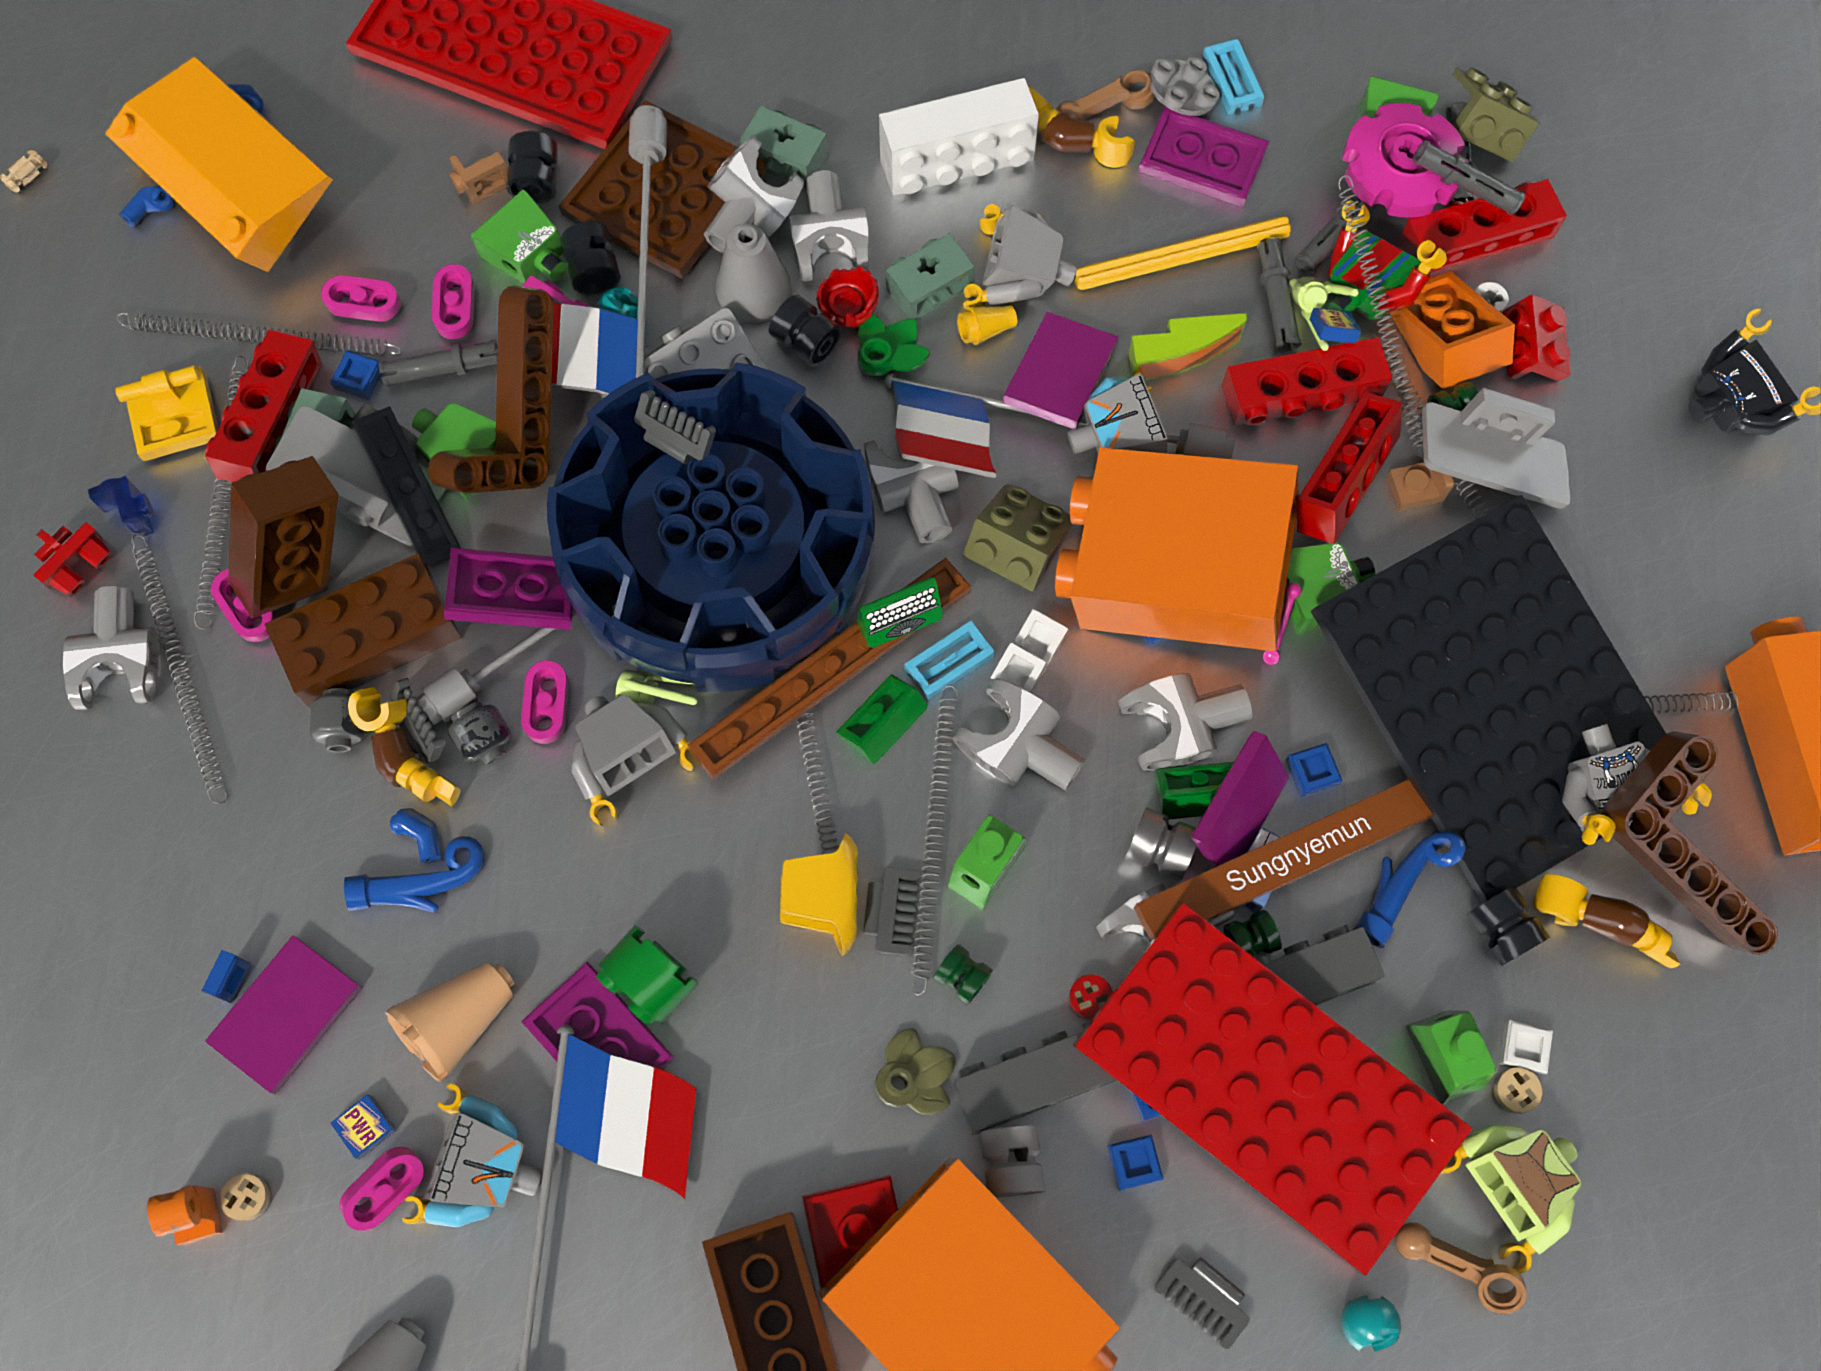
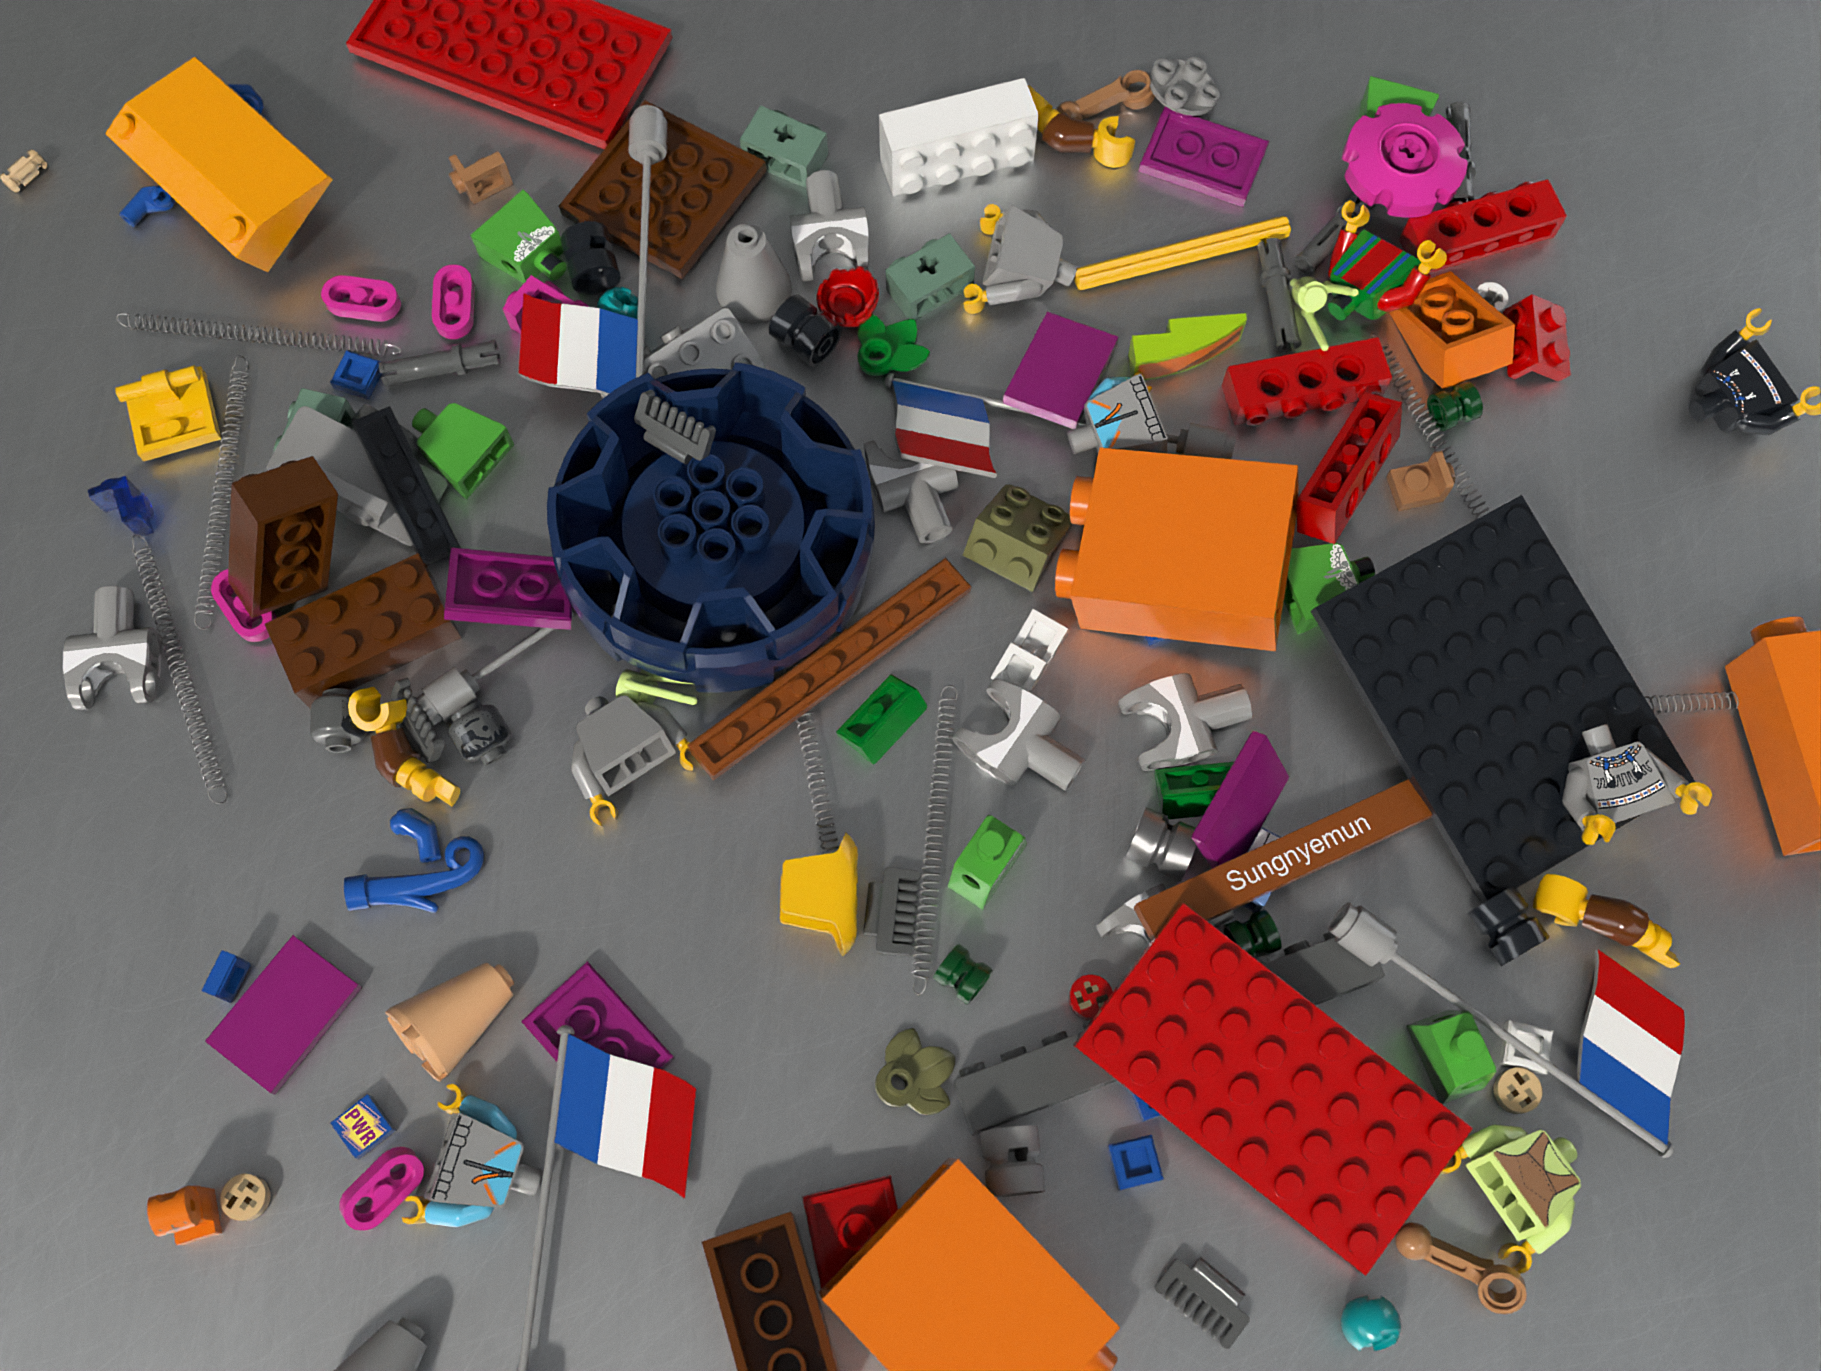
(57, 569): red hips -> none
(261, 405): red brick -> none
(521, 404): reddish brown beam -> none
(532, 165): black wheel -> none
(545, 704): dark pink plate -> none
(646, 976): green brick -> none
(748, 196): light grey connector -> none
(900, 613): slope -> none
(959, 672): medium azure tile -> none
(983, 323): yellow cone -> none
(1241, 100): medium azure tile -> none
(1292, 591): dark pink hinge -> none
(1314, 769): blue tile -> none
(1335, 325): blue tile -> none
(1385, 317): light grey piece -> none
(1396, 886): blue plant -> none
(1431, 157): dark grey pin -> none
(1494, 115): olive bracket -> none
(1498, 446): light grey bracket -> none
(1625, 1045): none -> flag
(1678, 854): reddish brown beam -> none

